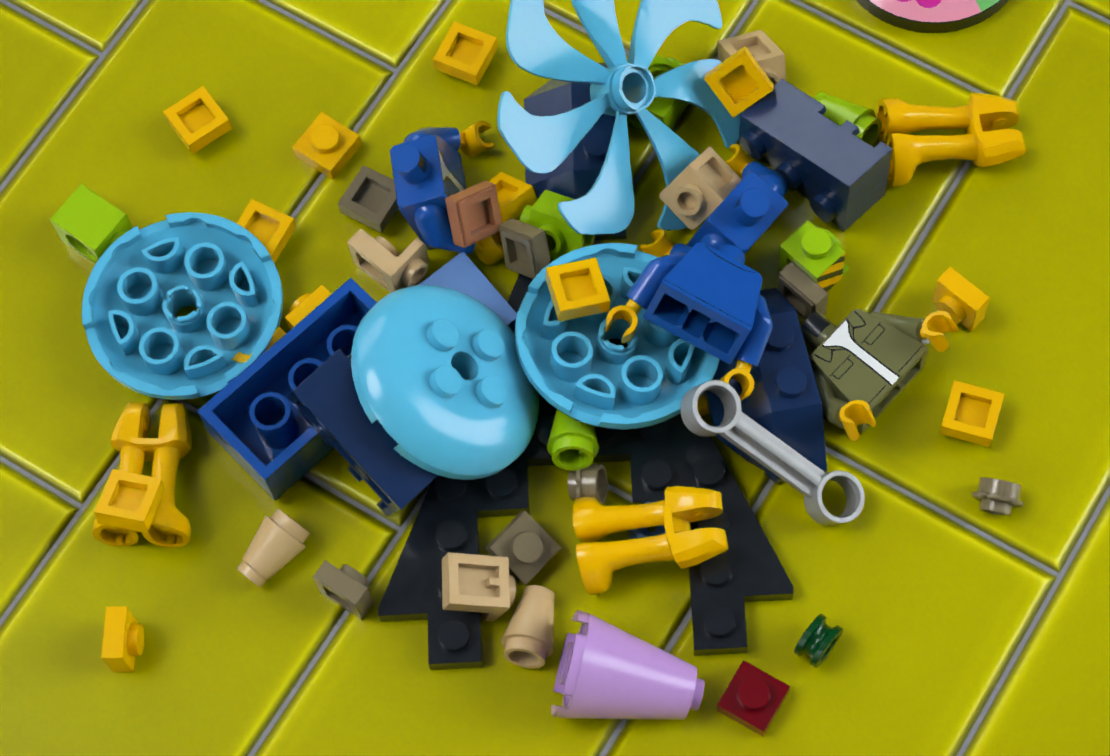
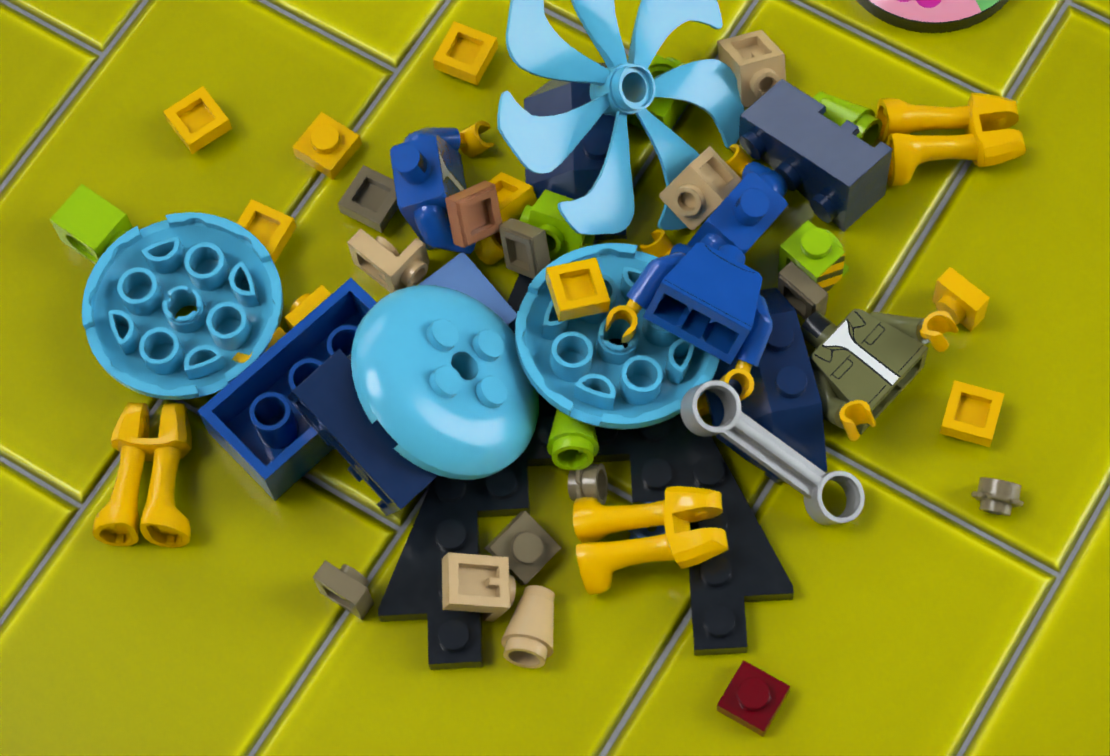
(121, 639): yellow plate -> none
(129, 501): yellow plate -> none
(272, 547): tan cone -> none
(621, 676): lavender cone -> none
(739, 82): yellow plate -> none
(818, 640): dark green bush -> none

